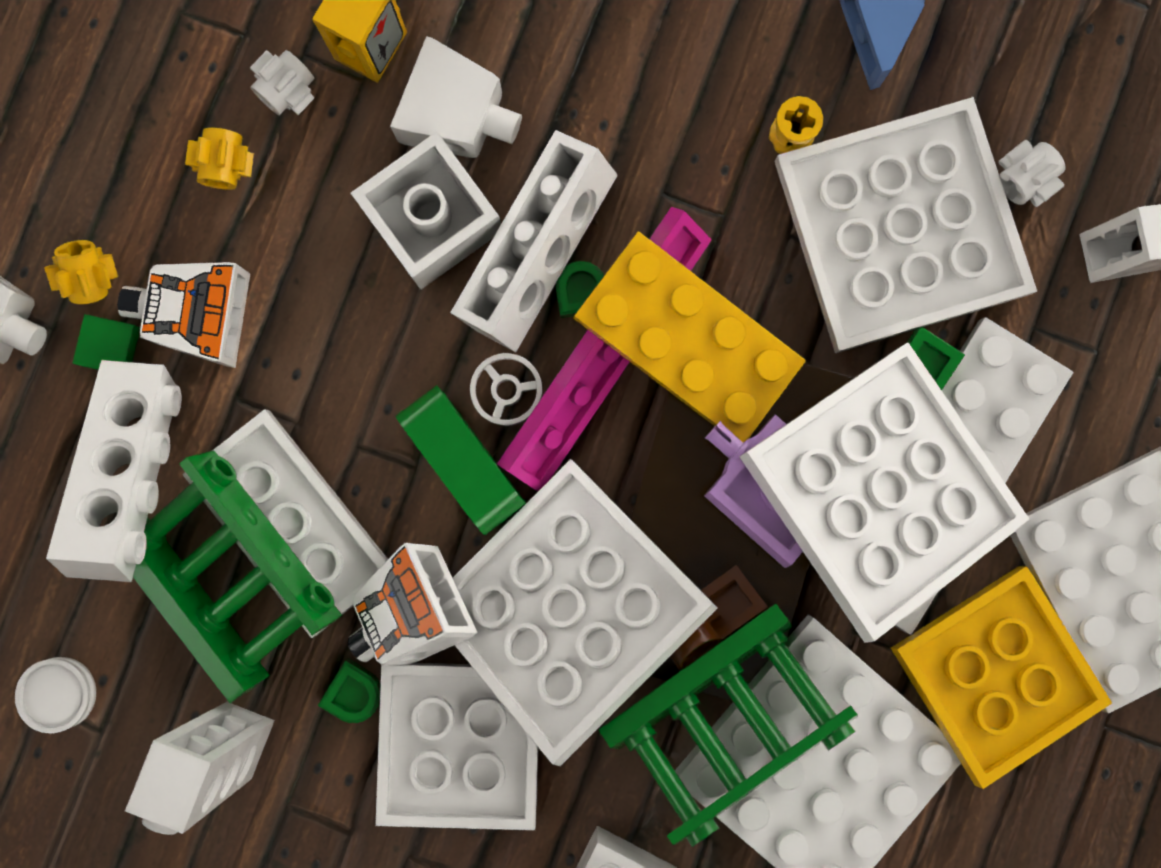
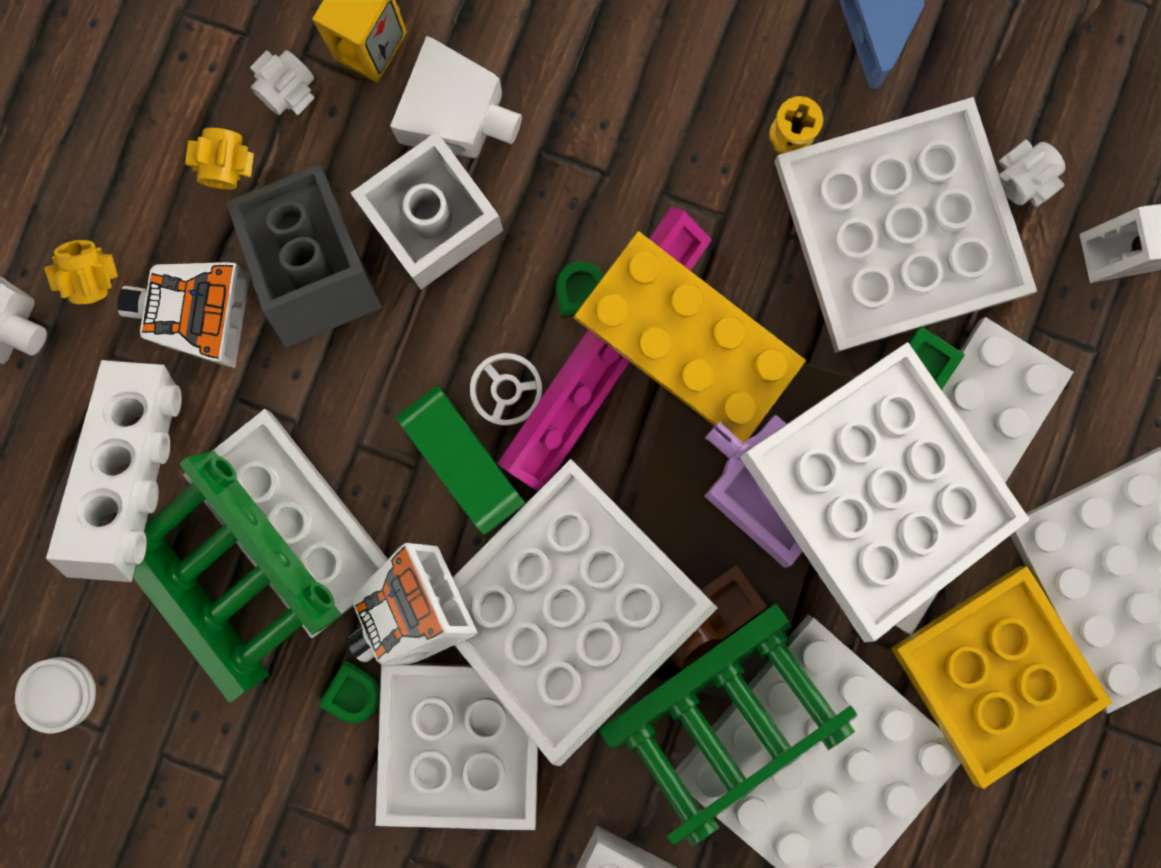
(106, 341): green tile -> none
(198, 767): white brick -> none
(302, 256): none -> dark grey slope
(535, 240): white brick -> none

